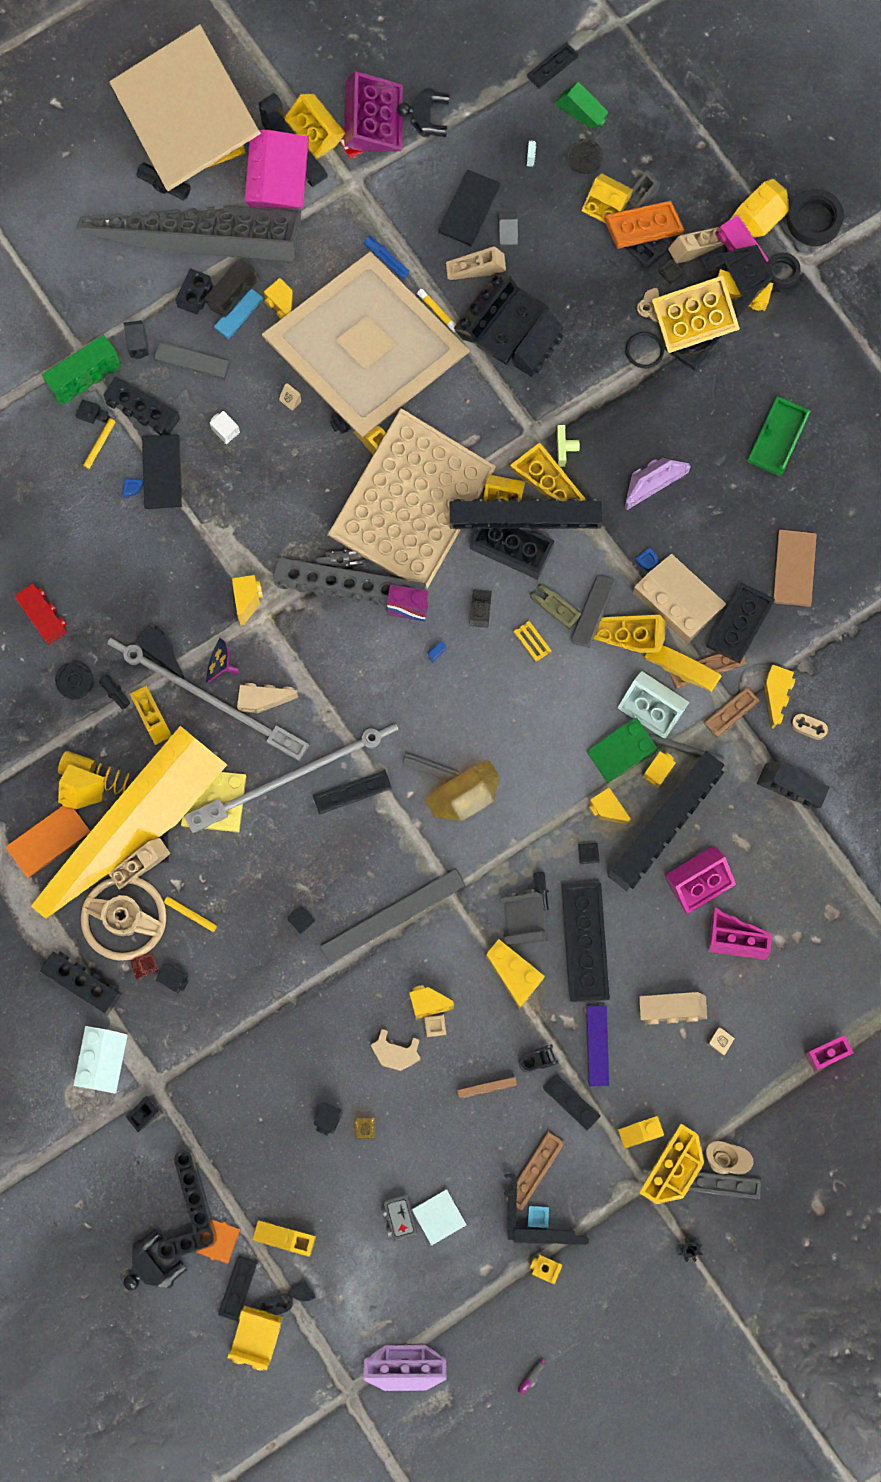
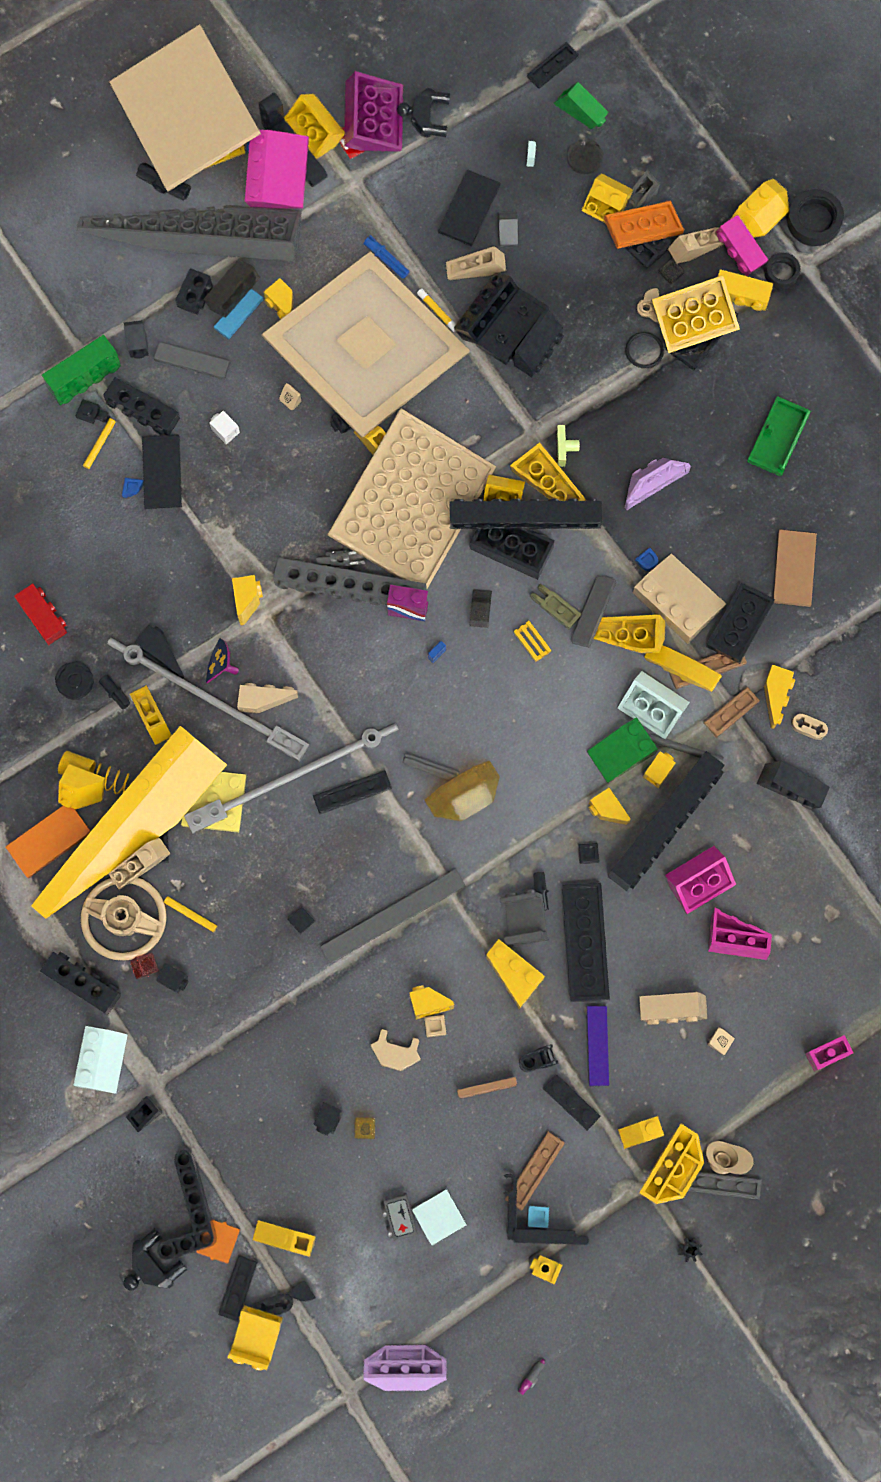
(748, 271): black wing -> none

